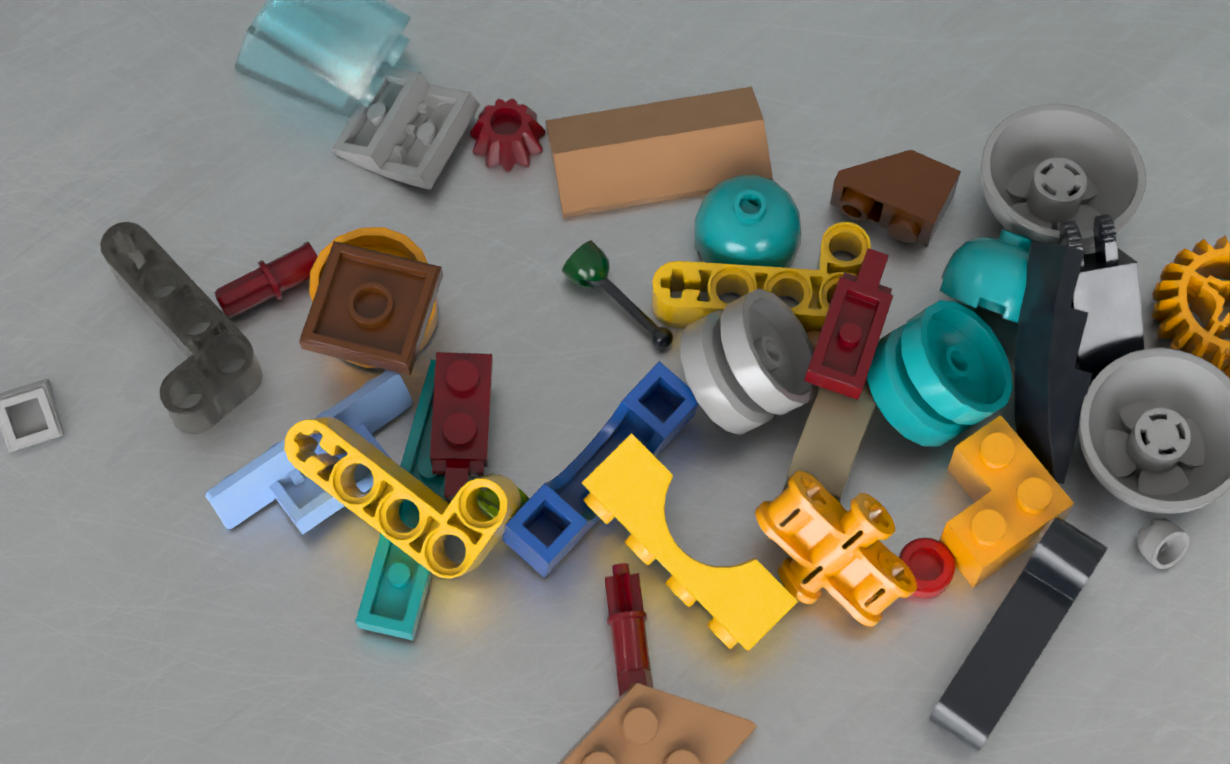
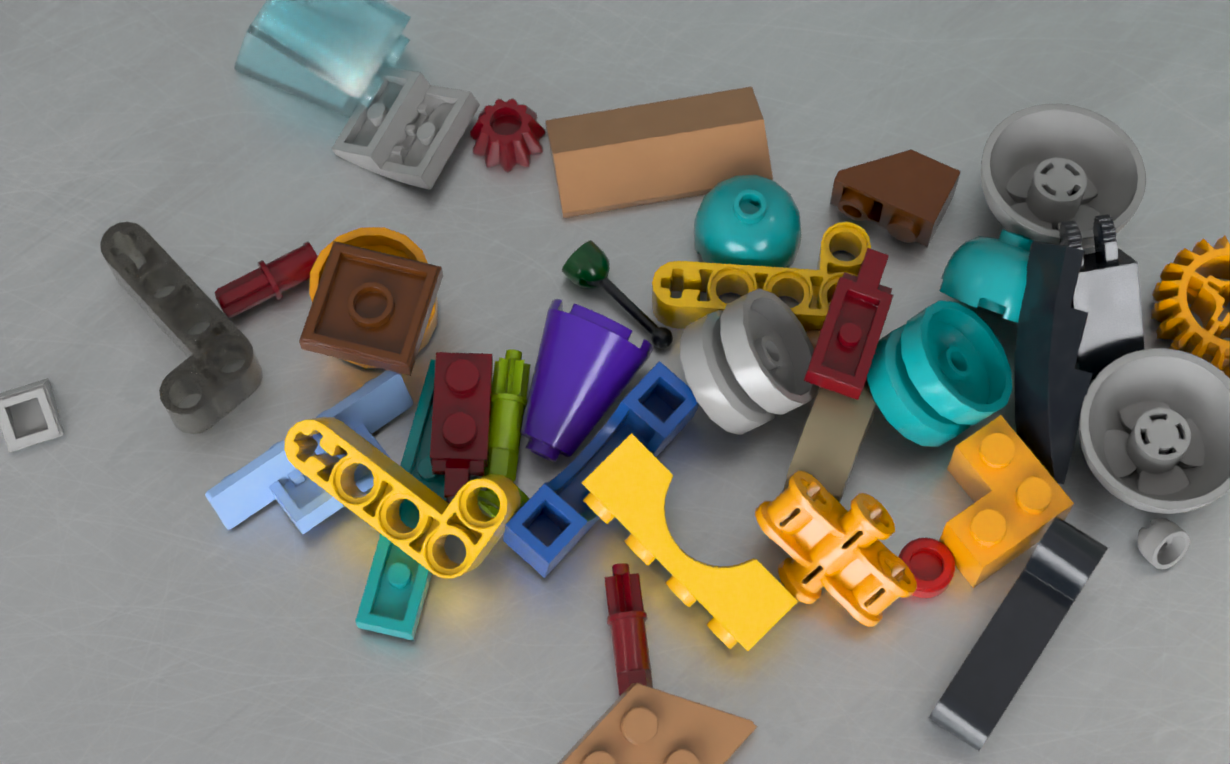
(507, 411): none -> lime piece
(577, 378): none -> dark purple cone

